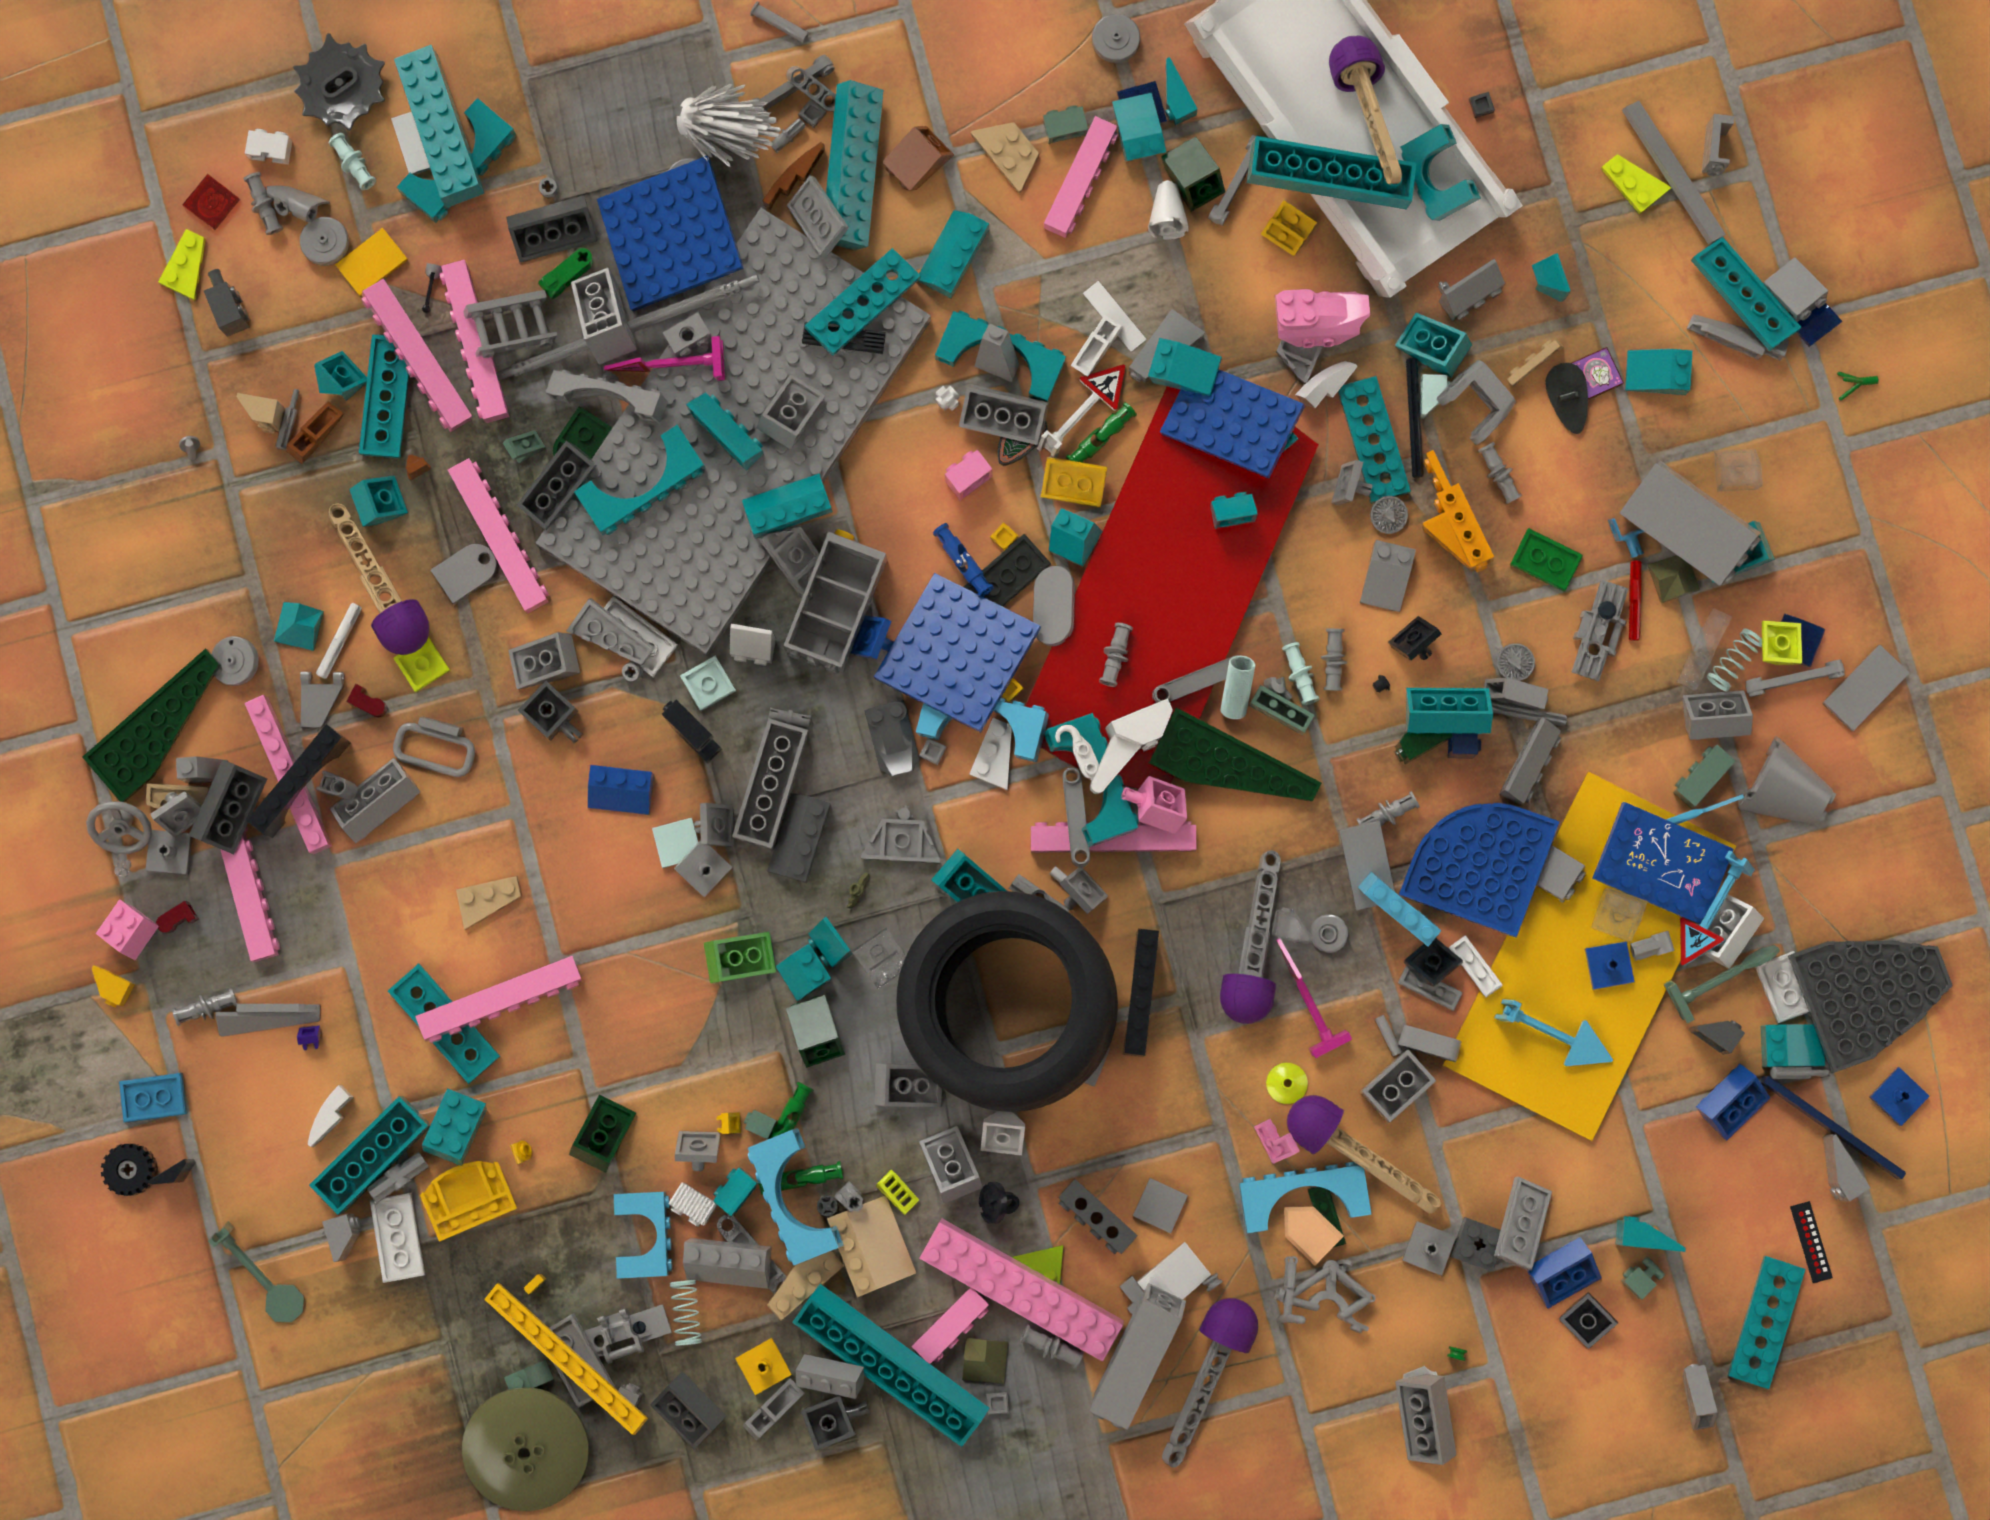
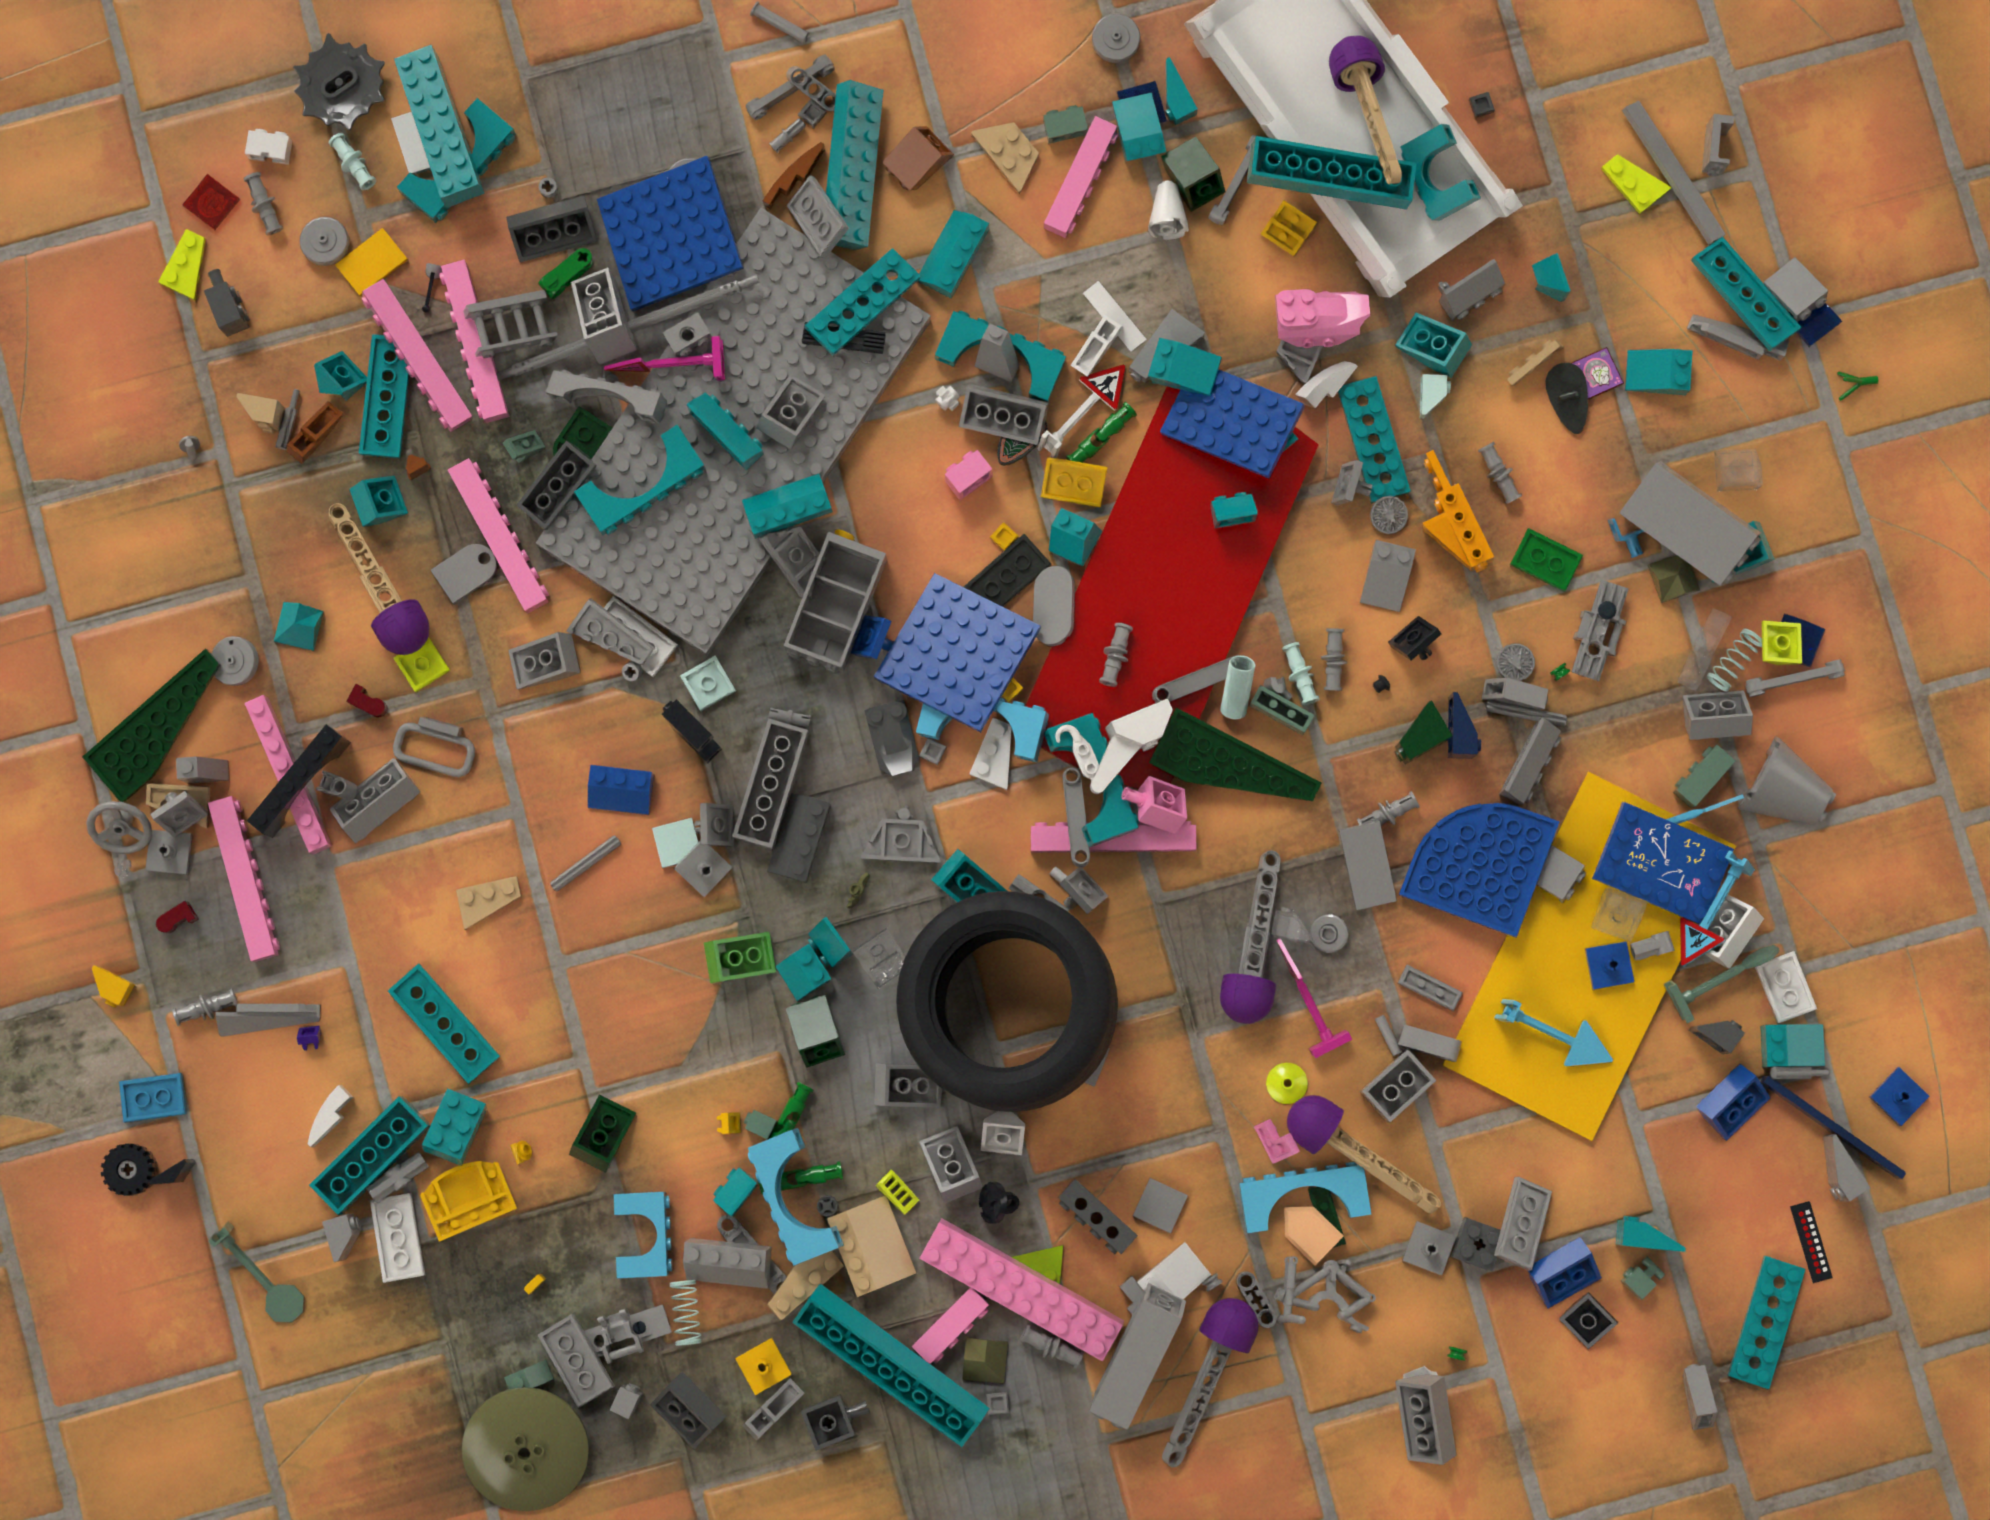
(127, 929): bright pink brick -> none
(228, 807): dark grey slope -> none
(293, 200): light grey panel -> none
(318, 699): light grey flag -> none
(339, 640): white axle -> none
(498, 998): bright pink brick -> none
(551, 723): dark grey brick -> none
(566, 1359): yellow plate -> none
(585, 863): none -> light grey axle
(693, 1204): white brick -> none
(697, 1148): light grey tile -> none
(727, 124): white plant -> none
(751, 644): white slope -> none
(830, 1376): light grey brick -> none
(850, 1197): light grey piece -> none
(961, 558): blue piece -> none
(1141, 992): black arch -> none
(1258, 1292): none -> light grey beam
(1399, 909): medium azure arch -> none
(1414, 417): black axle -> none
(1432, 962): black slope -> none
(1448, 710): teal slope -> none
(1476, 966): white tile -> none
(1491, 392): light grey connector -> none
(1560, 671): none -> green bush
(1635, 592): red axle -> none
(1865, 688): light grey tile -> none
(1867, 993): dark grey wing -> none

